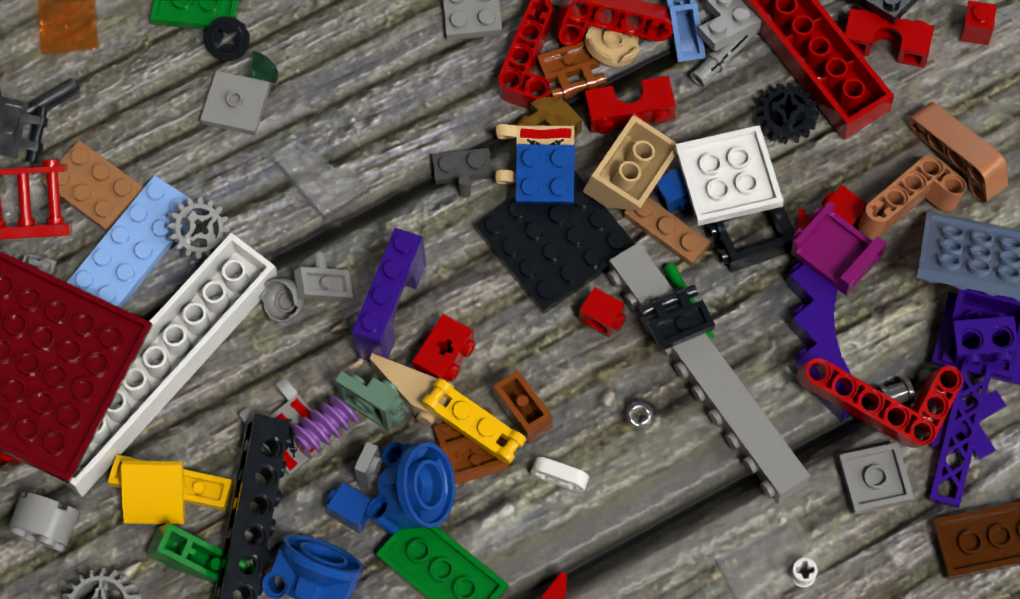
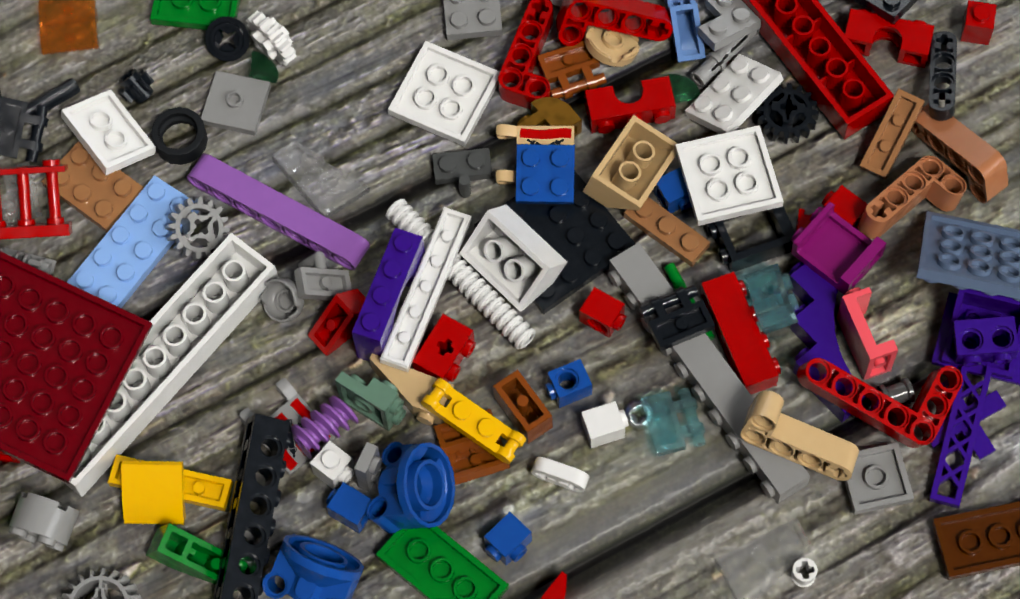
(108, 132): none -> white plate
(136, 86): none -> black gear
(177, 116): none -> black tyre
(271, 38): none -> white gear
(278, 211): none -> medium lavender beam
(333, 466): none -> white brick
(337, 321): none -> red slope
(425, 289): none -> white tile
(444, 93): none -> white plate
(467, 280): none -> white piece
(507, 540): none -> blue brick
(512, 256): none -> white slope
(573, 372): none -> blue brick
(604, 424): none -> white brick
(664, 424): none -> clear light blue plate
(683, 88): none -> clear green tile
(734, 95): none -> white plate
(739, 333): none -> red brick
(772, 299): none -> clear light blue brick
(796, 440): none -> tan beam
(869, 357): none -> coral panel
(892, 133): none -> medium nougat plate
(942, 75): none -> black beam

